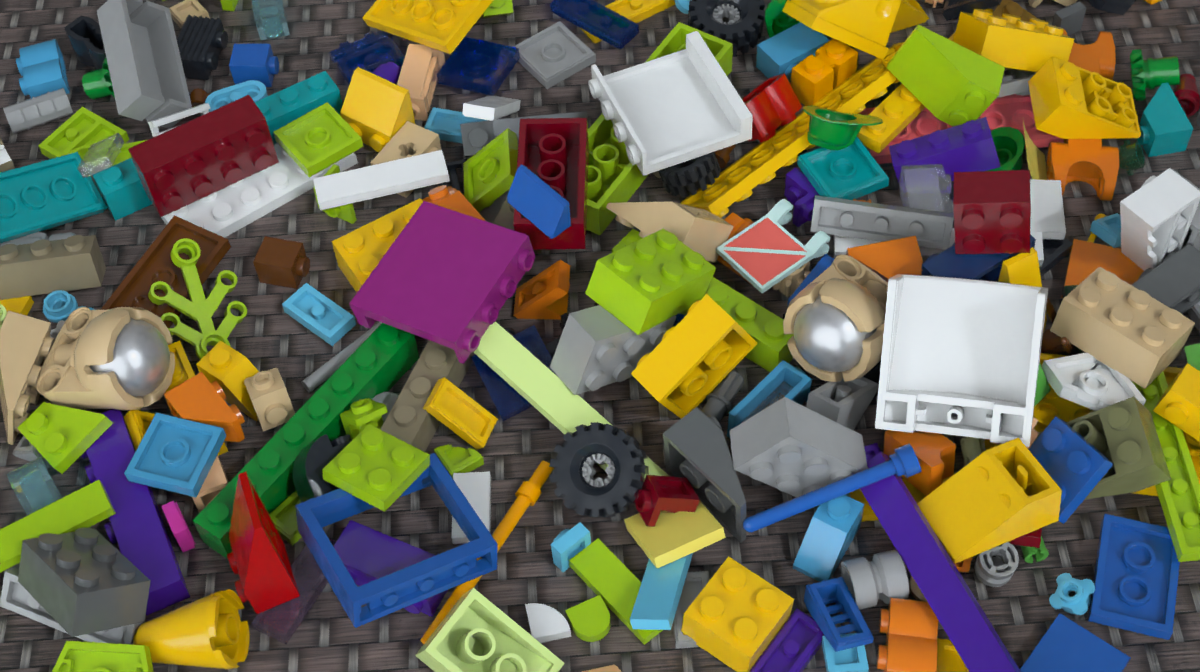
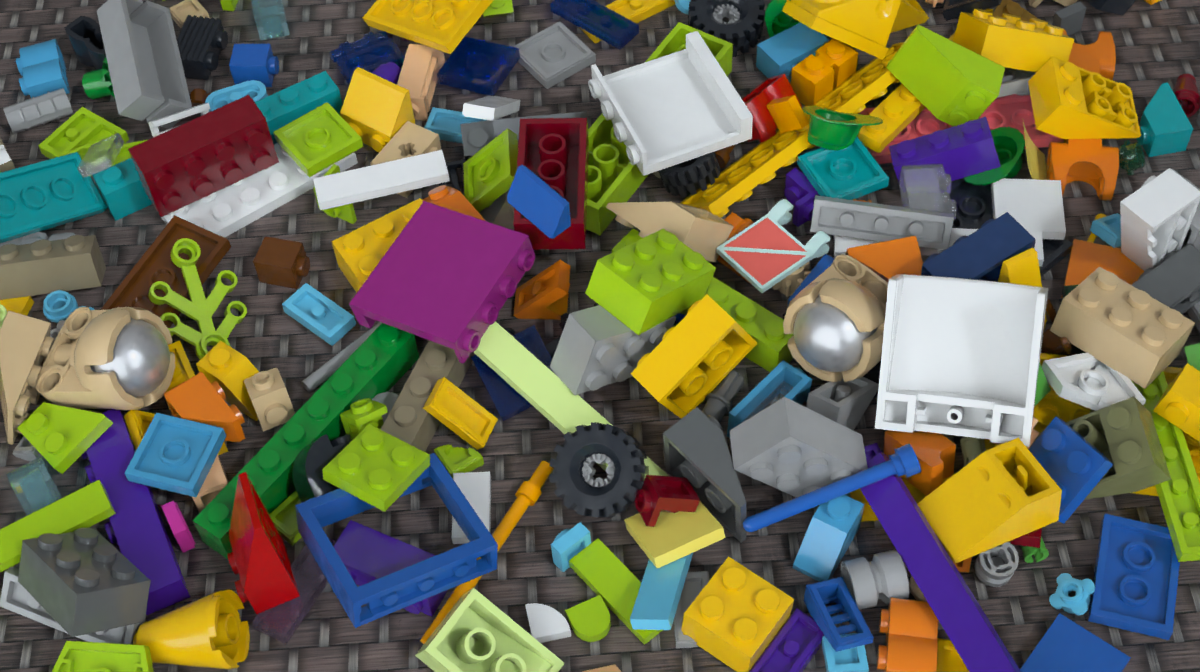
(787, 114): none -> light orange tile
(992, 212): dark red brick -> none
(1151, 73): green gear -> none

